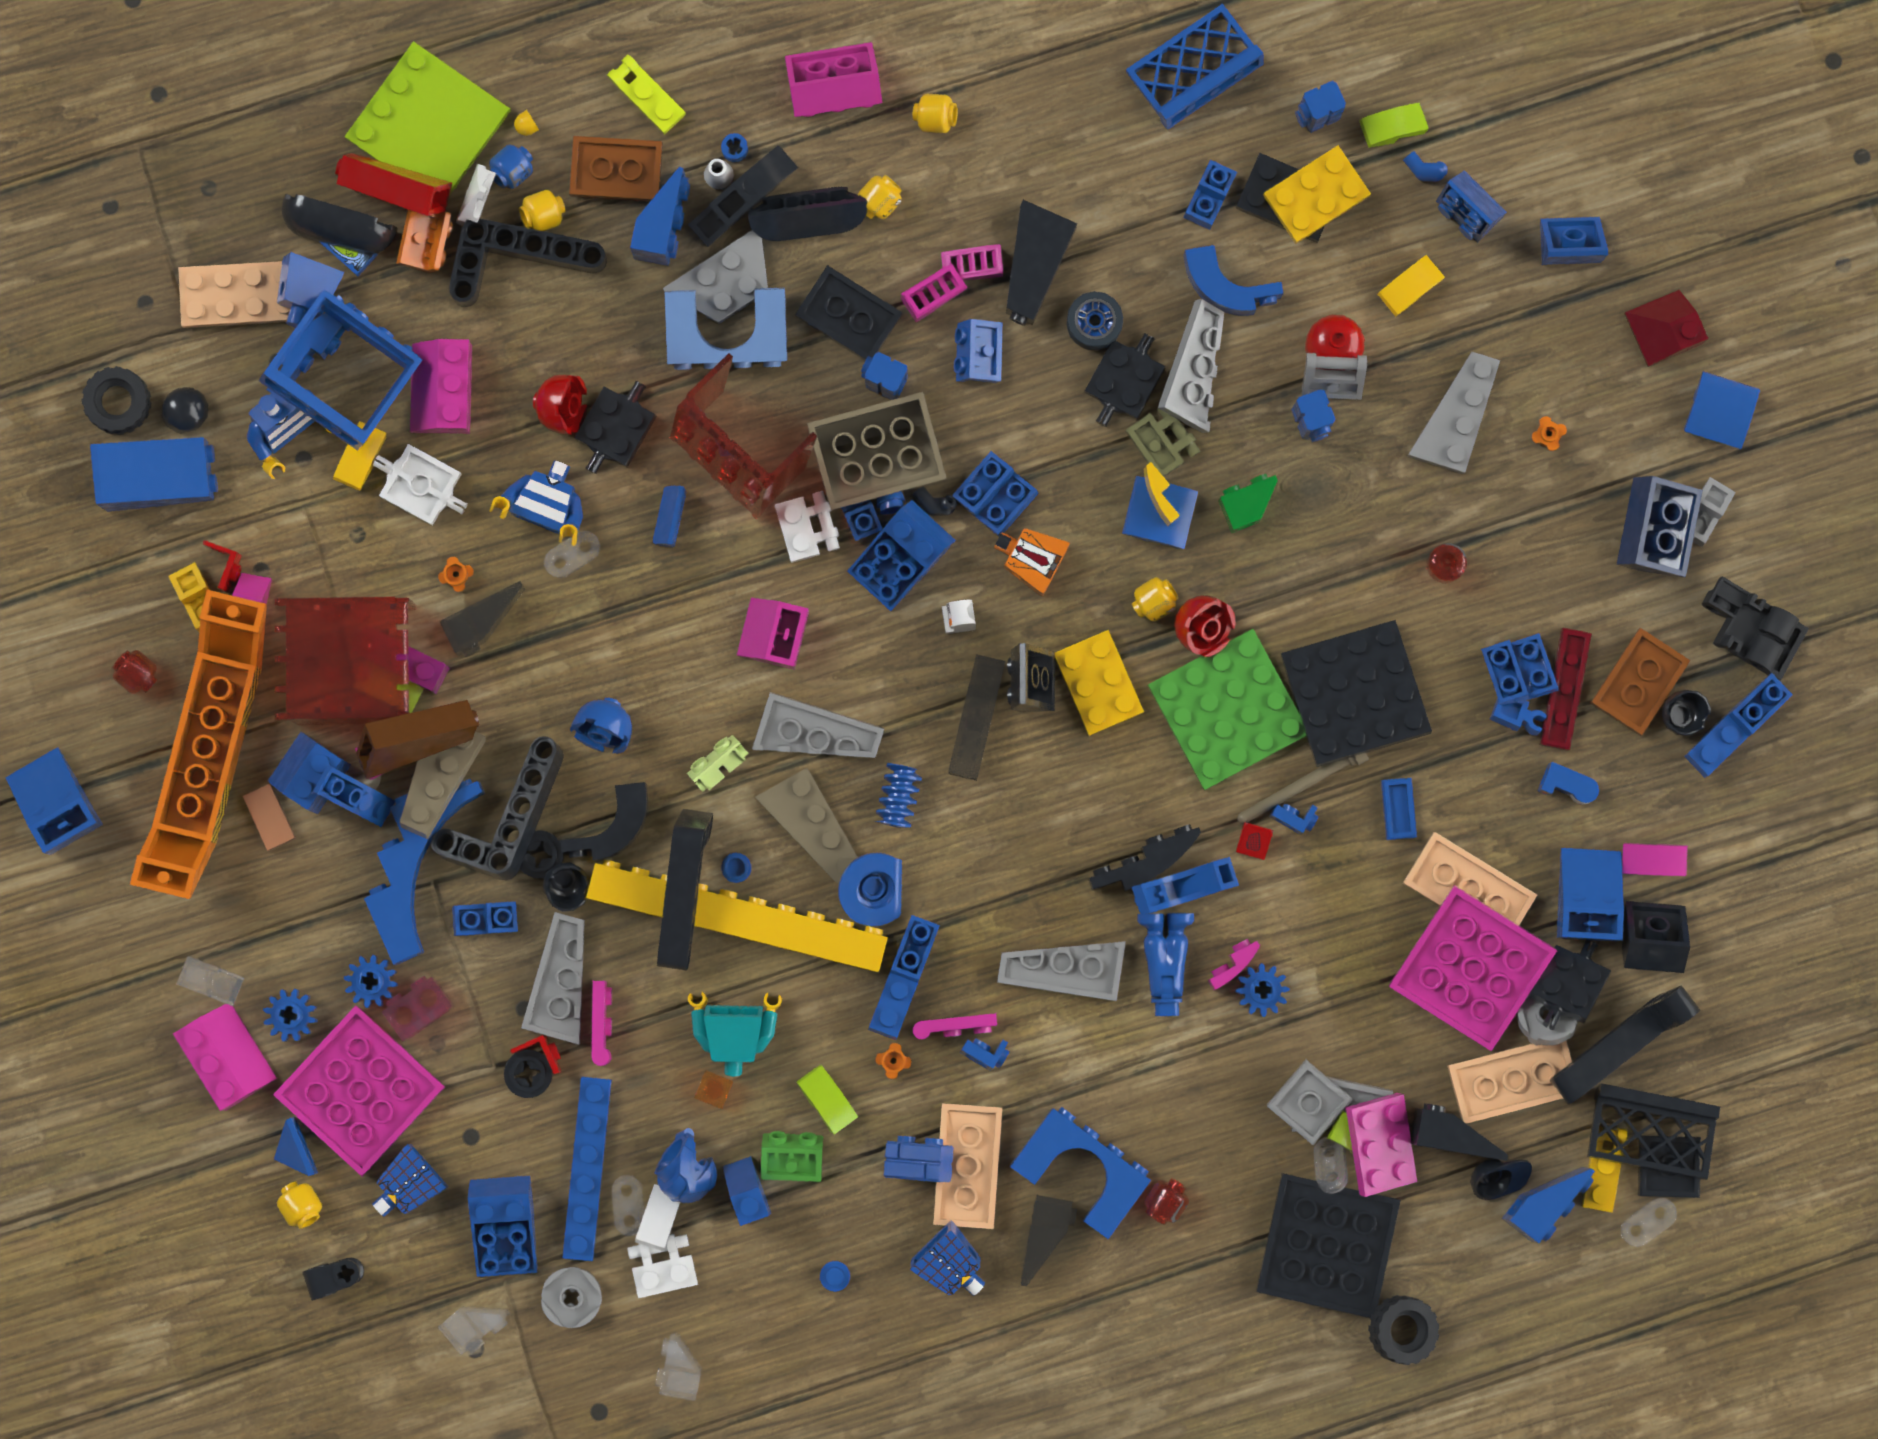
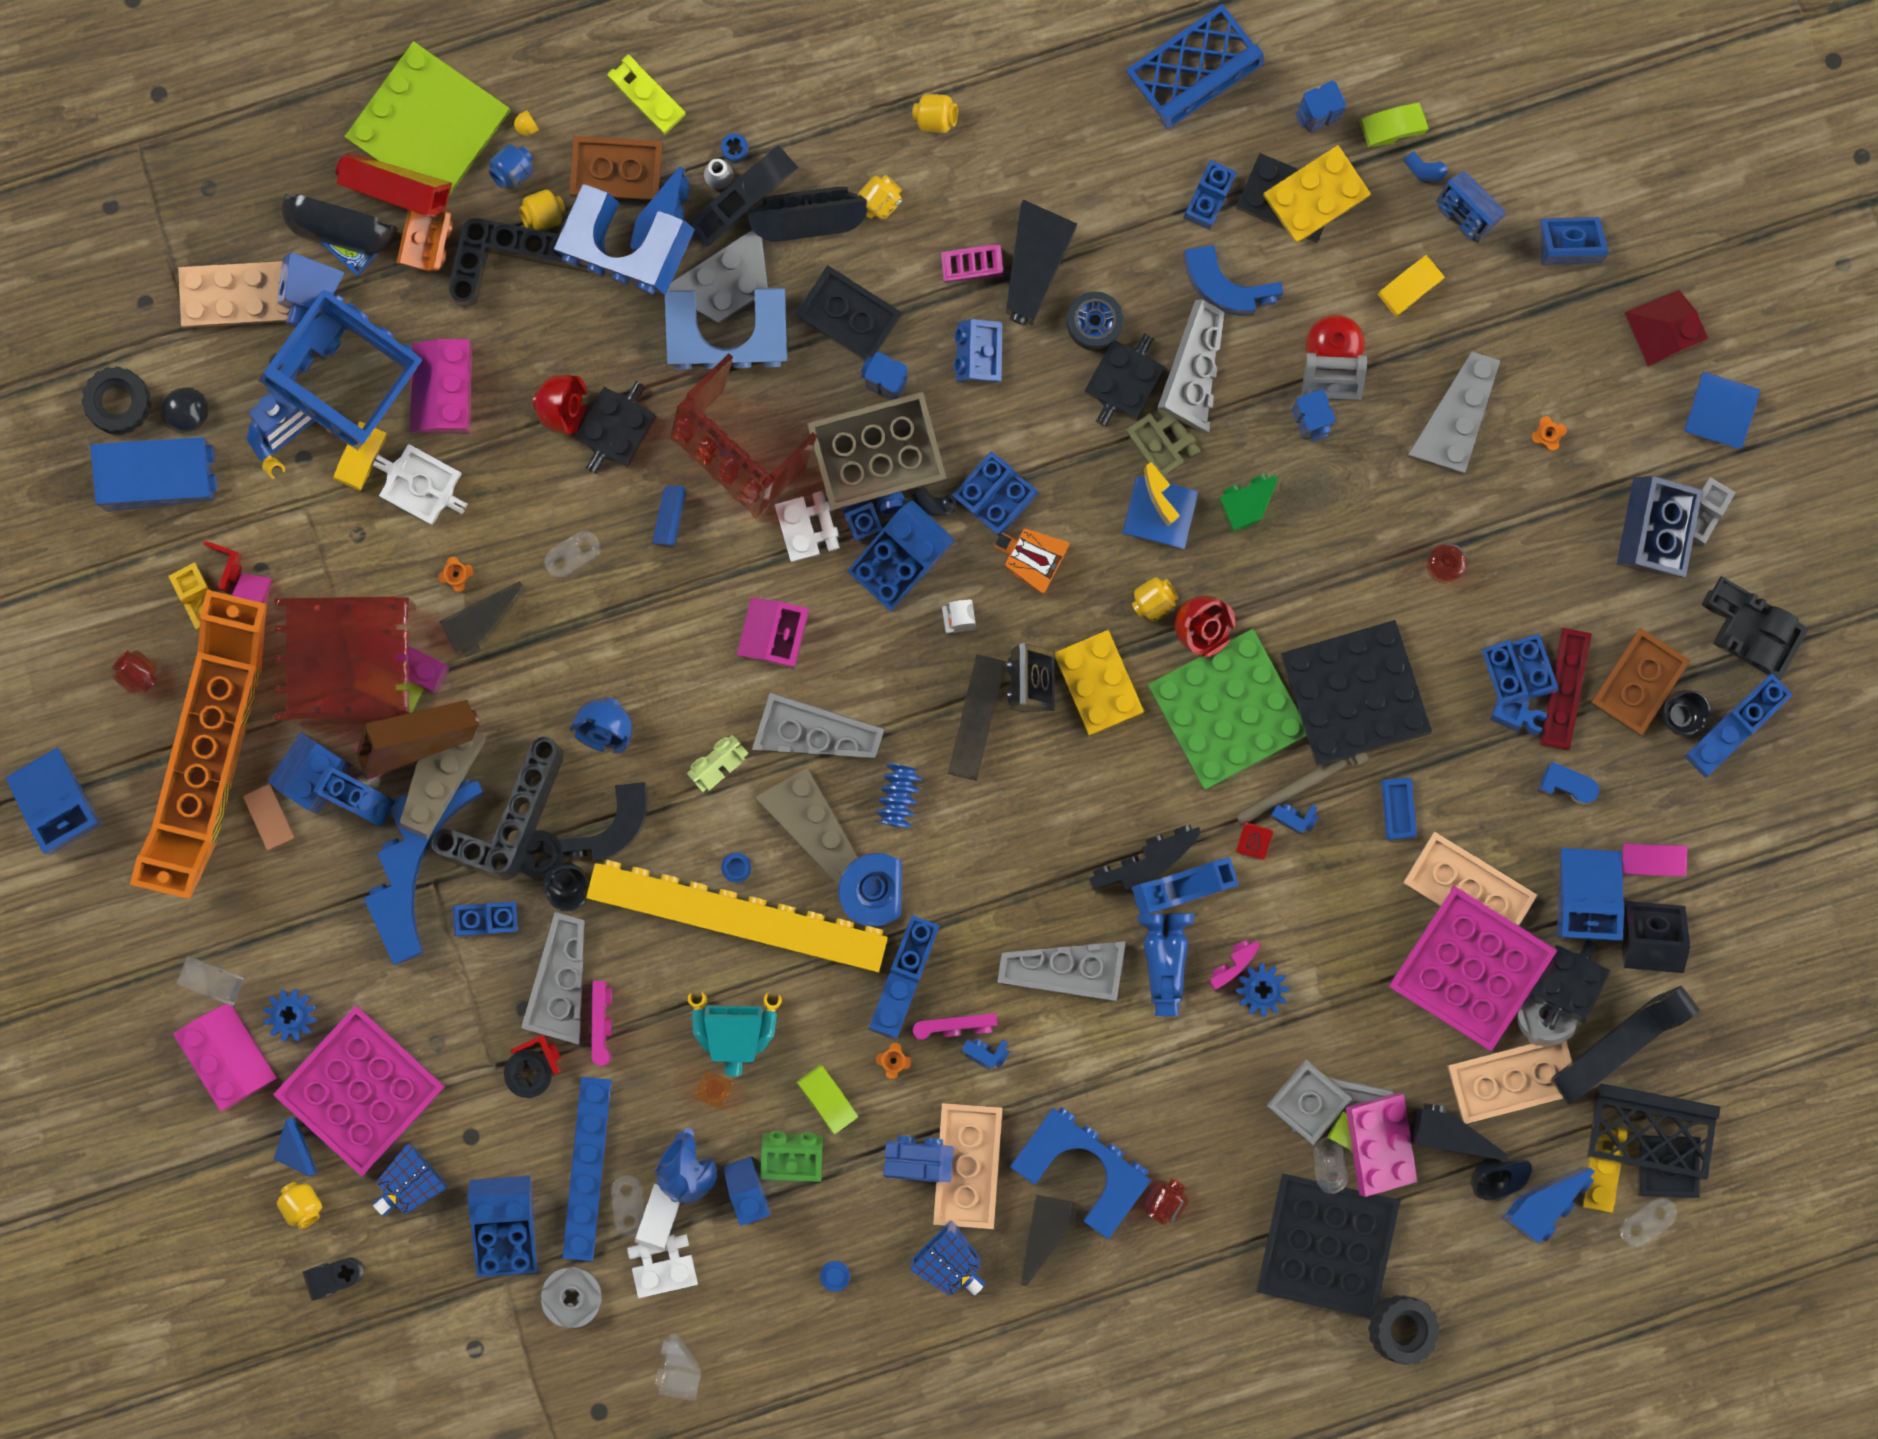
(379, 972): blue gear -> none
(421, 1015): clear pink brick -> none
(471, 1324): clear slope -> none
(476, 195): white slope -> none
(544, 502): torso -> none
(648, 267): none -> arch
(682, 888): black beam -> none
(833, 79): dark pink slope -> none
(907, 296): dark pink slope -> none

